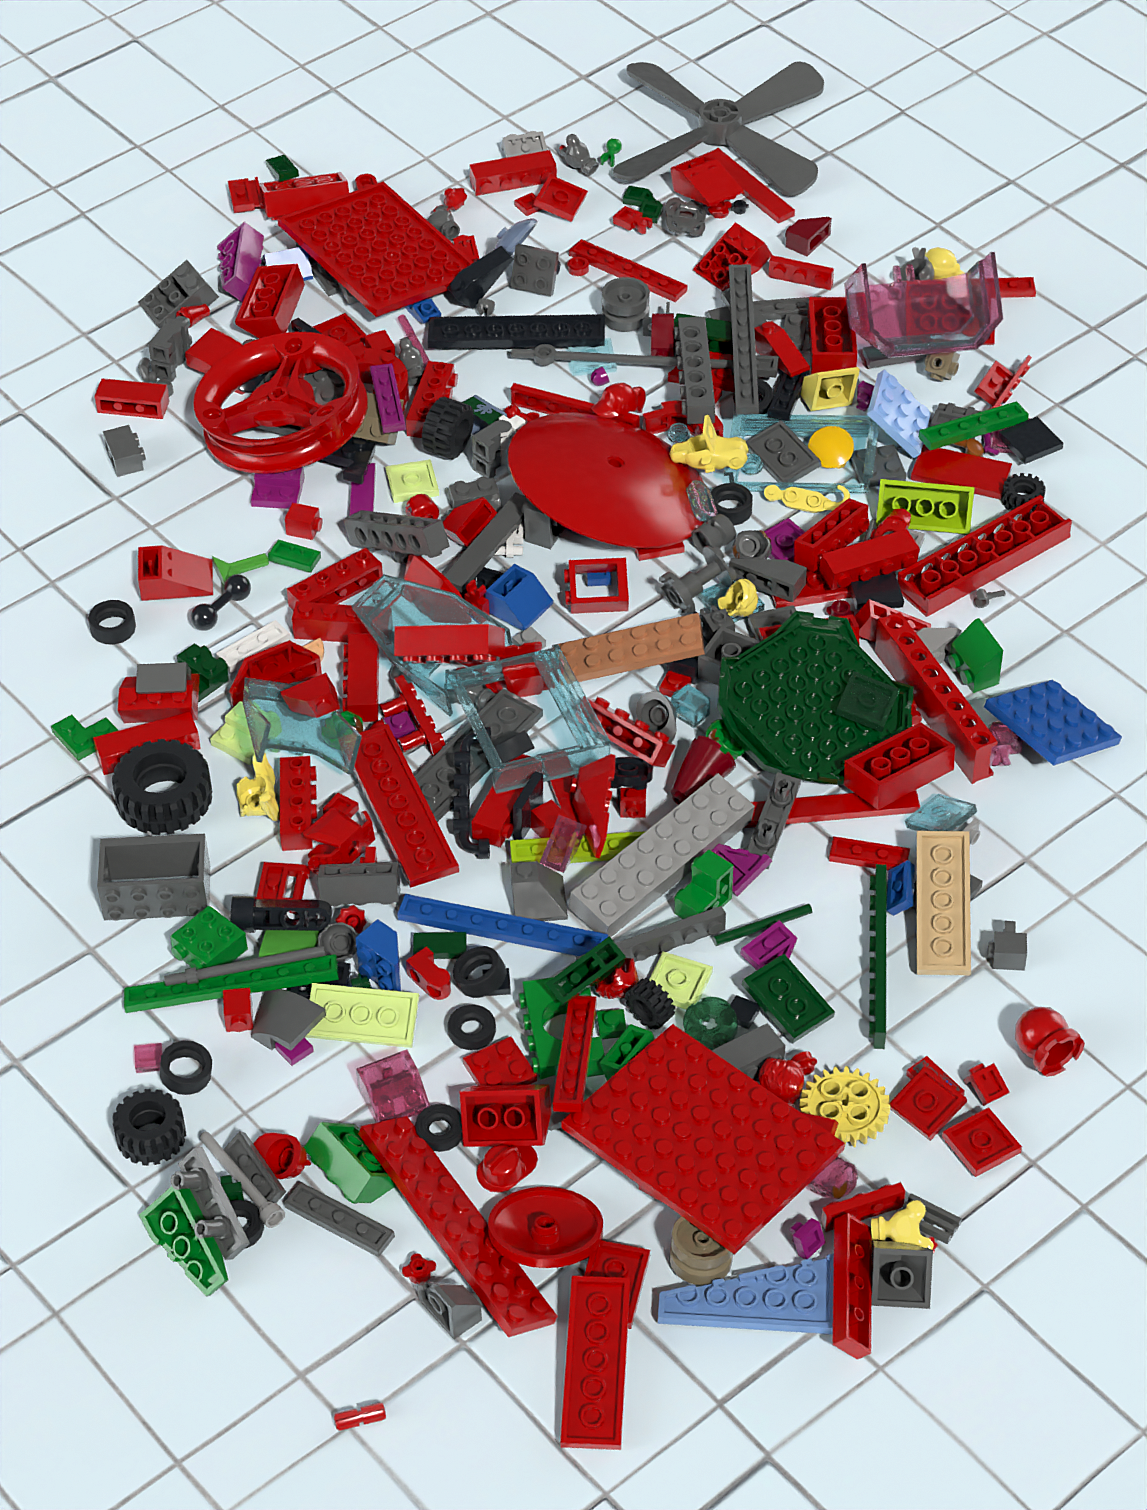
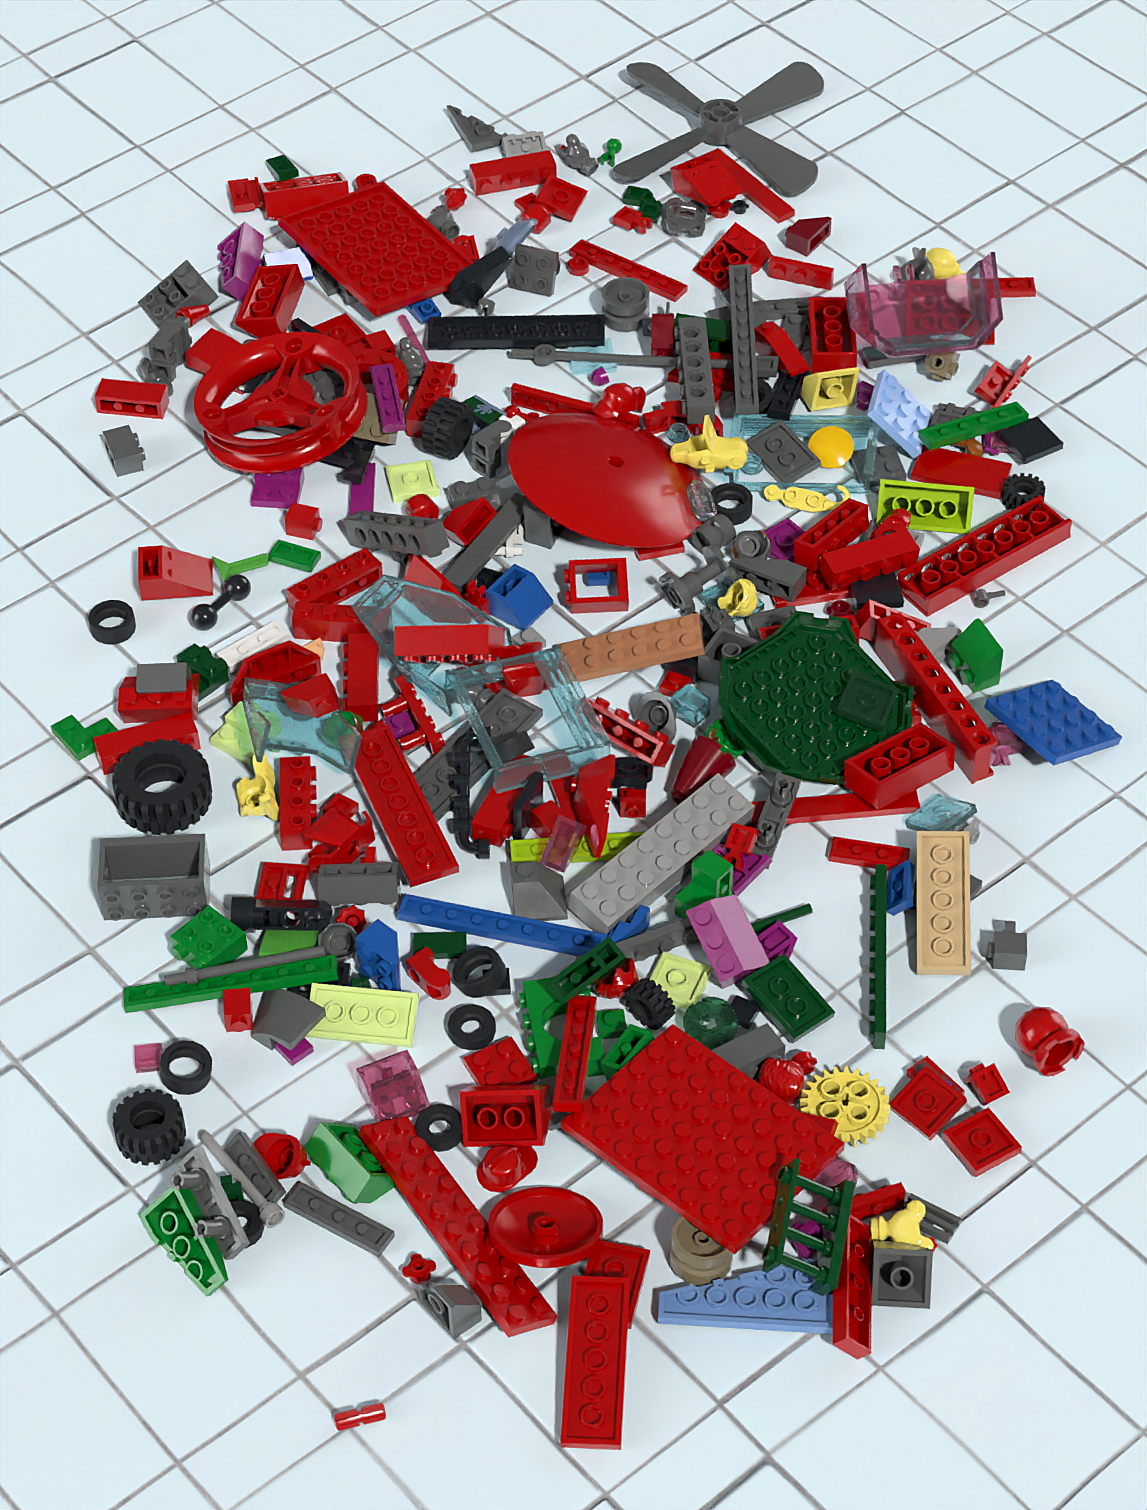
(474, 131): none -> dark grey wing
(540, 213): none -> red head
(636, 925): none -> blue slope
(727, 939): none -> magenta slope
(740, 843): none -> red plate
(834, 1224): none -> dark green fence

